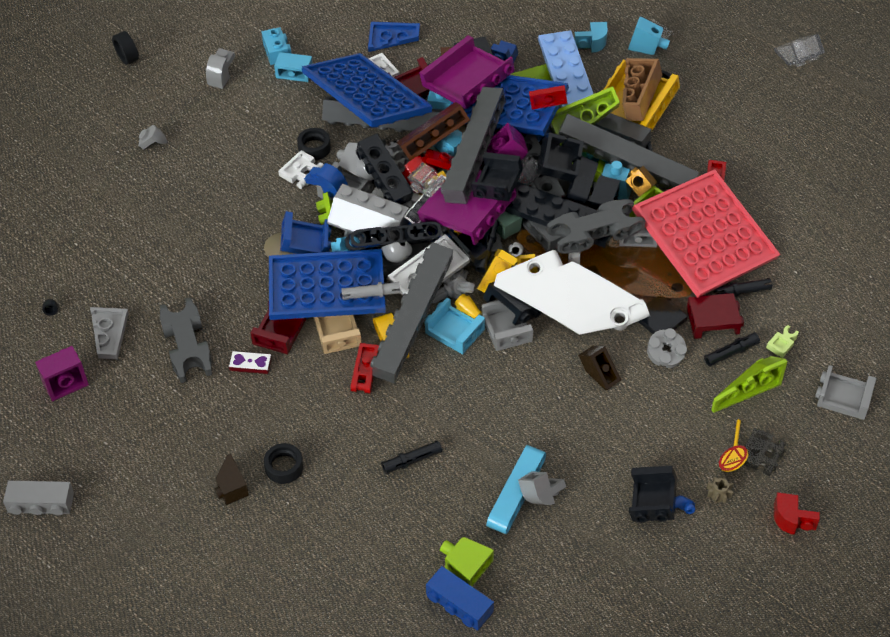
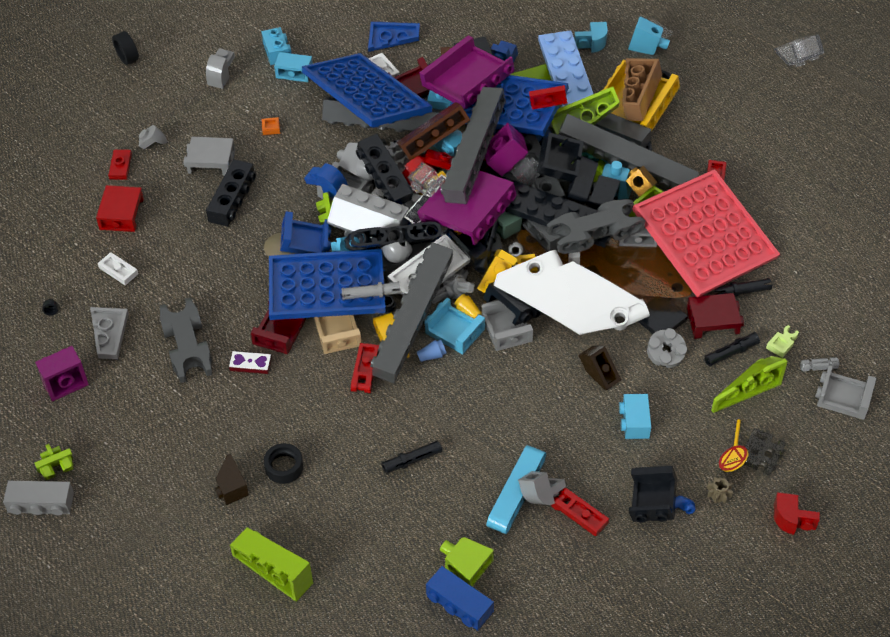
(54, 458): none -> lime hips
(118, 268): none -> white plate
(119, 208): none -> red panel
(120, 164): none -> red plate
(209, 153): none -> light grey panel
(231, 193): none -> black brick
(270, 126): none -> orange tile
(273, 563): none -> lime wedge
(297, 166): white plate -> none
(314, 134): black tyre -> none
(389, 303): none -> black plate
(432, 351): none -> medium blue cone
(498, 177): black panel -> none
(580, 512): none -> red plate
(636, 416): none -> medium azure brick
(819, 364): none -> light grey axle

